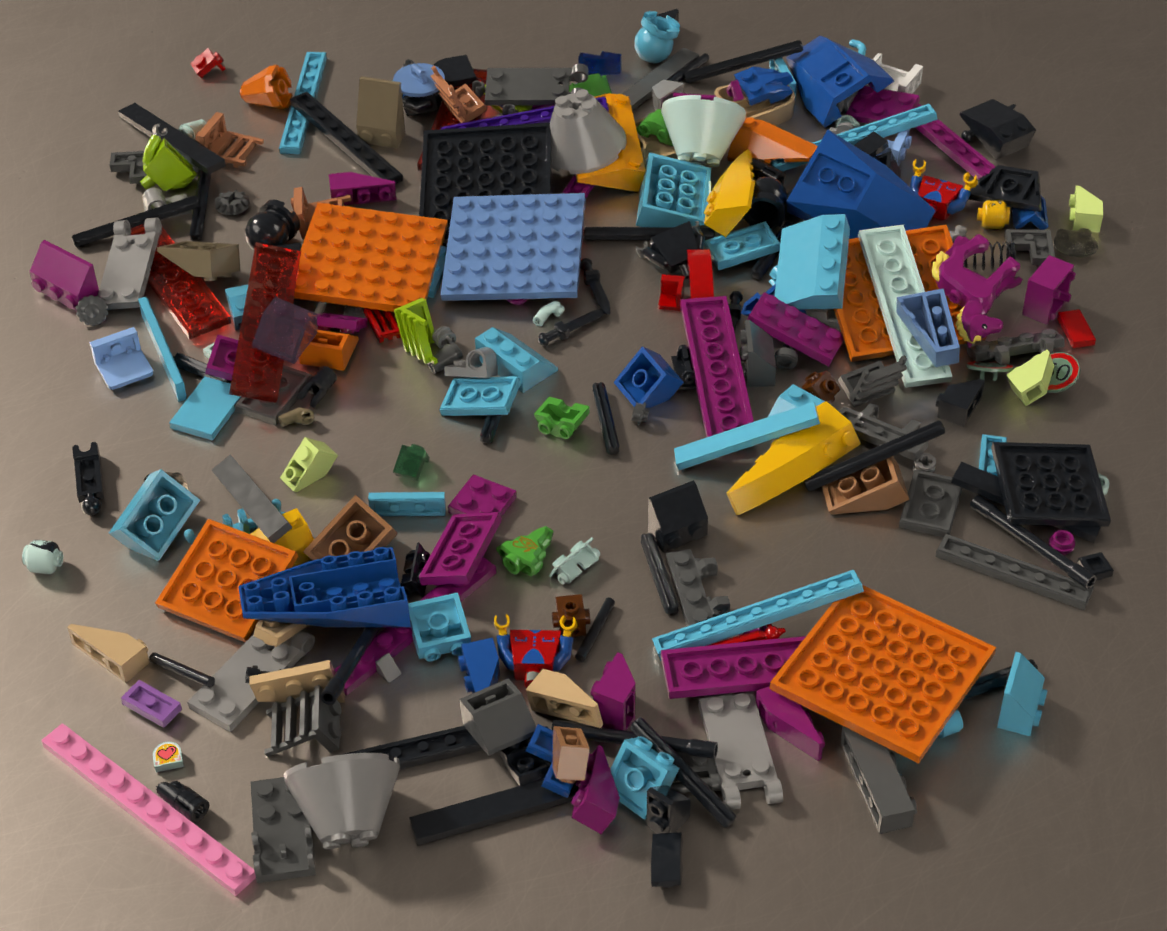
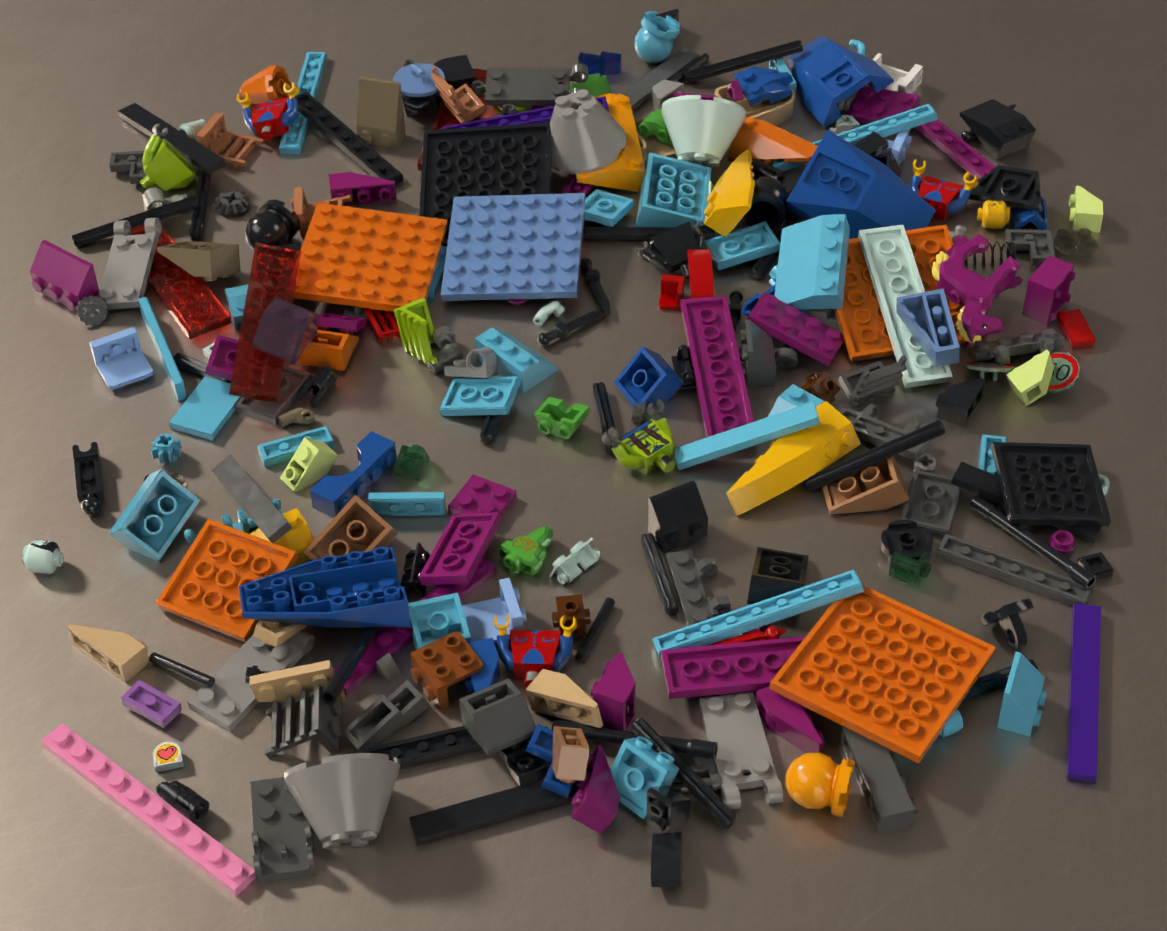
(166, 448): none -> medium azure gear
(207, 61): red bracket -> none
(271, 117): none -> torso
(284, 449): none -> medium azure tile
(334, 492): none -> blue arch
(386, 716): none -> dark grey slope
(443, 665): none -> dark orange bracket
(481, 614): none -> light blue bracket
(606, 207): none -> medium azure plate
(646, 446): none -> torso
(776, 574): none -> black slope
(818, 782): none -> light orange tile
(904, 529): none -> black plate
(909, 569): none -> clear green bracket
(1010, 621): none -> black tile
(1084, 693): none -> dark purple tile

